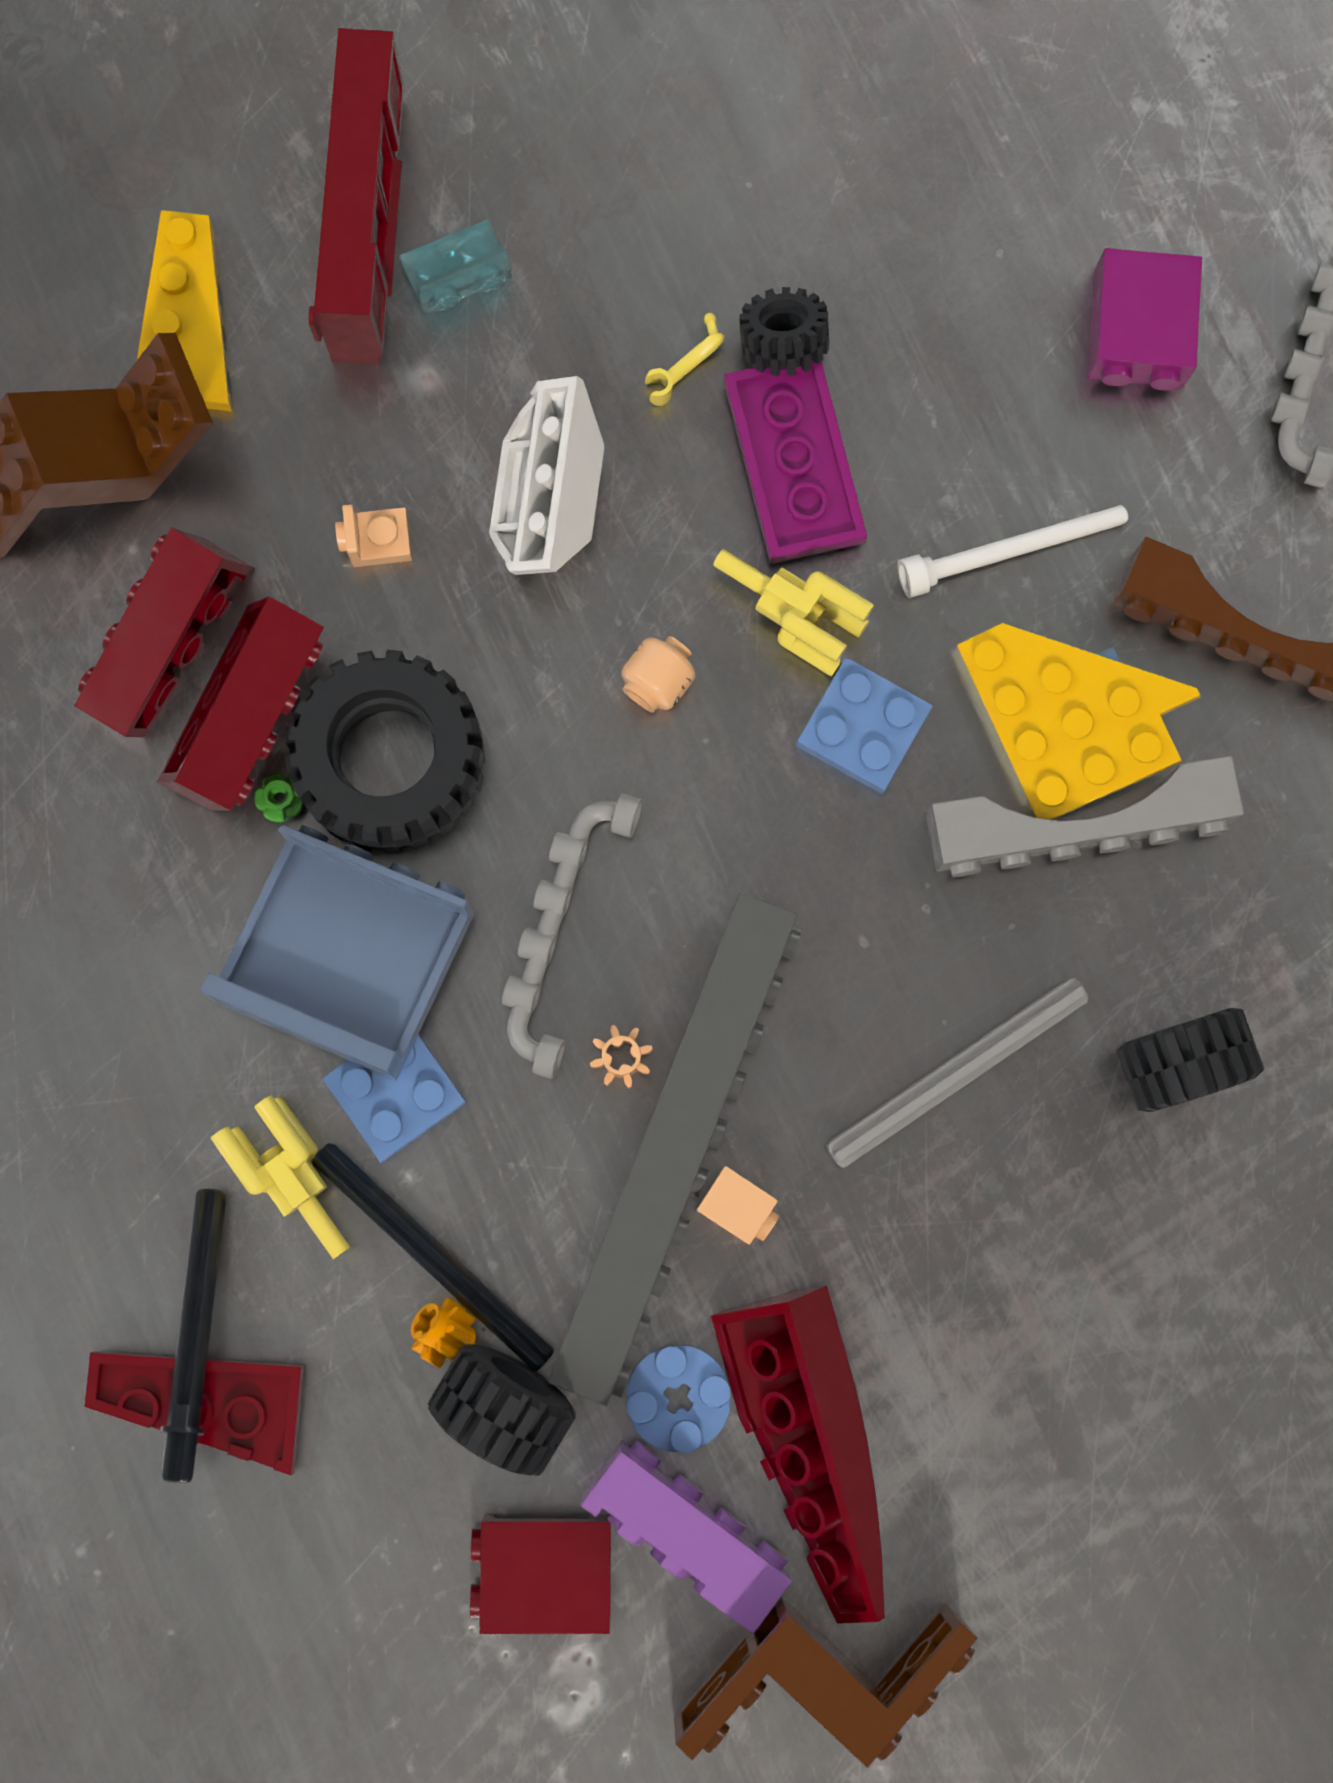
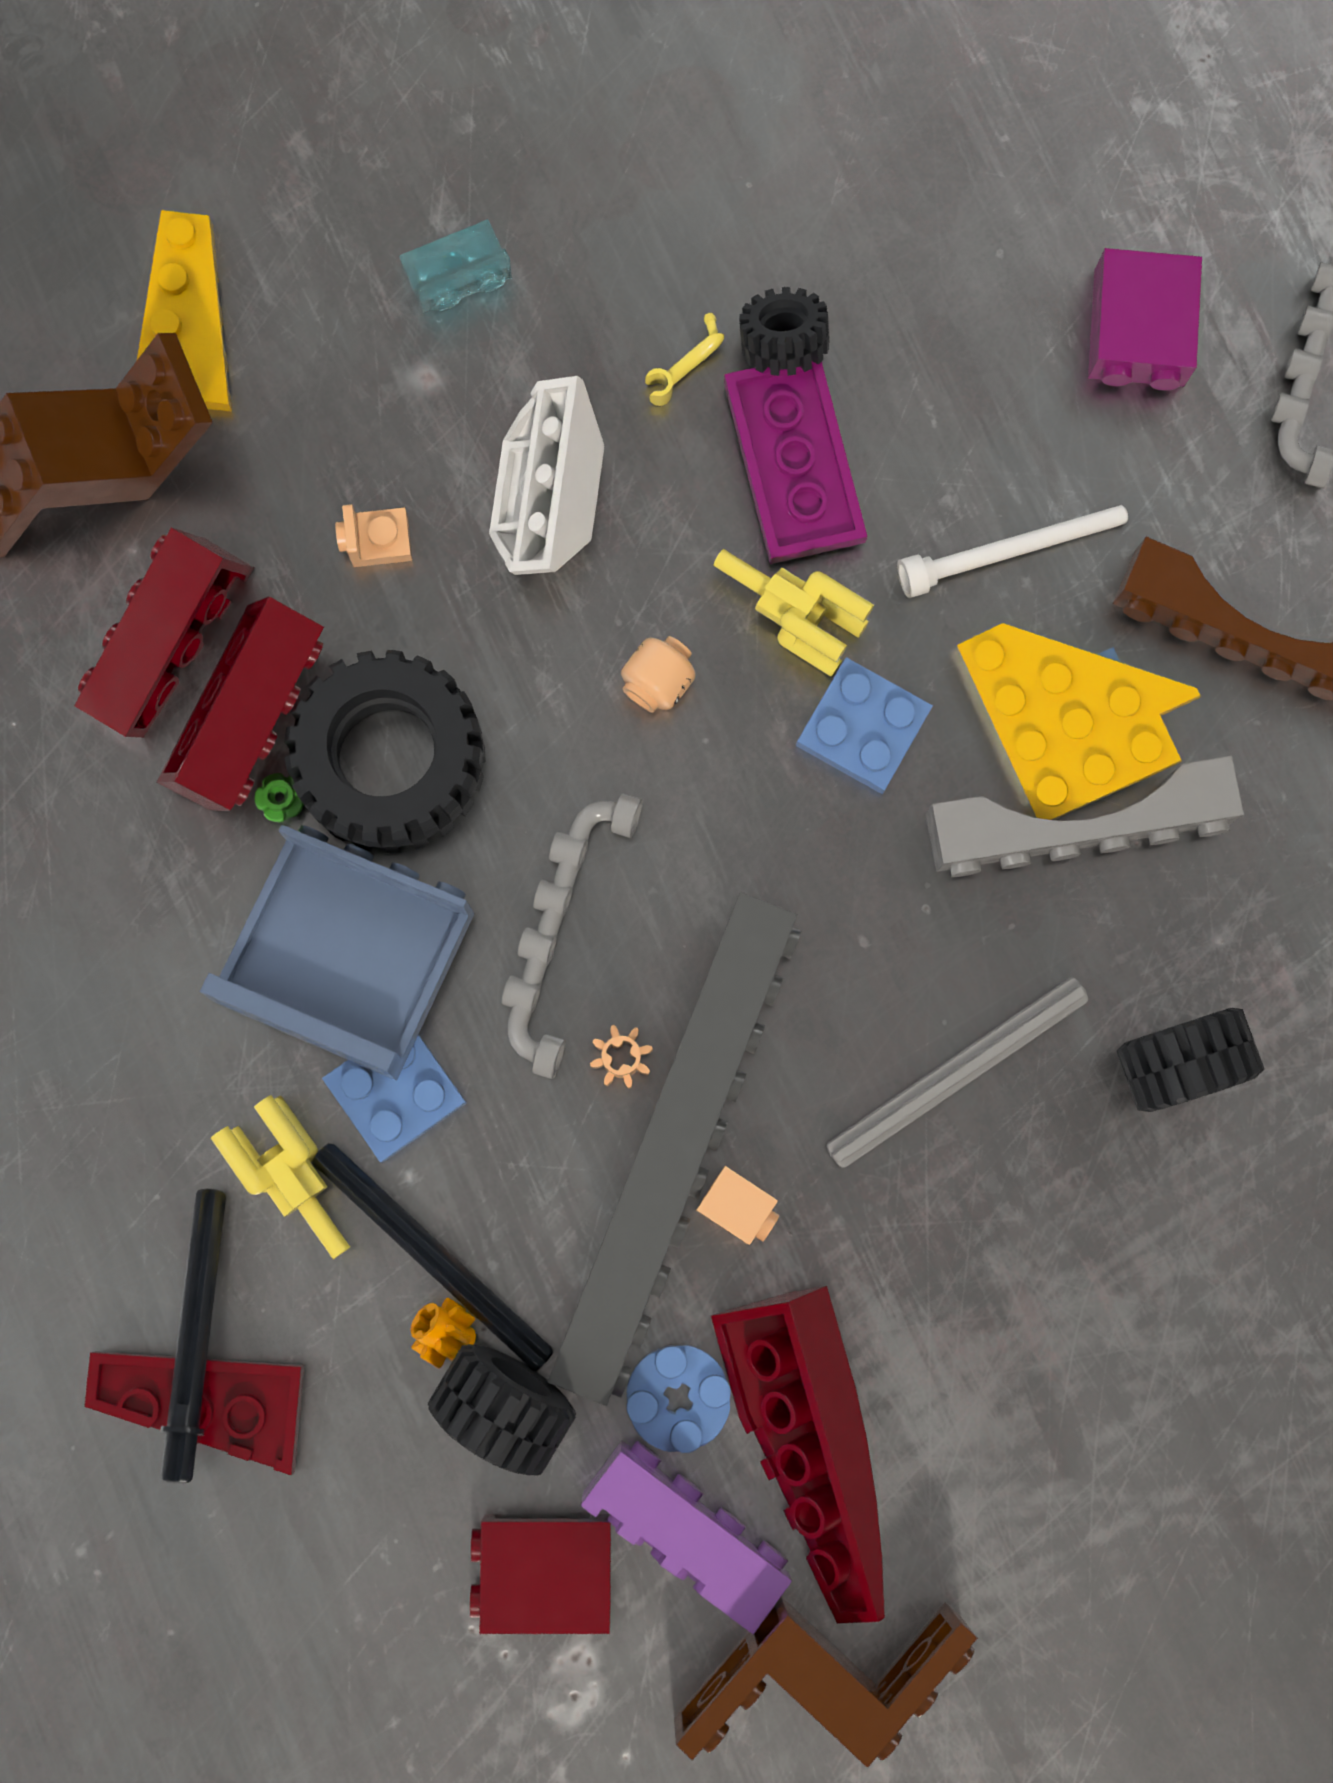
(352, 268): dark red piece -> none

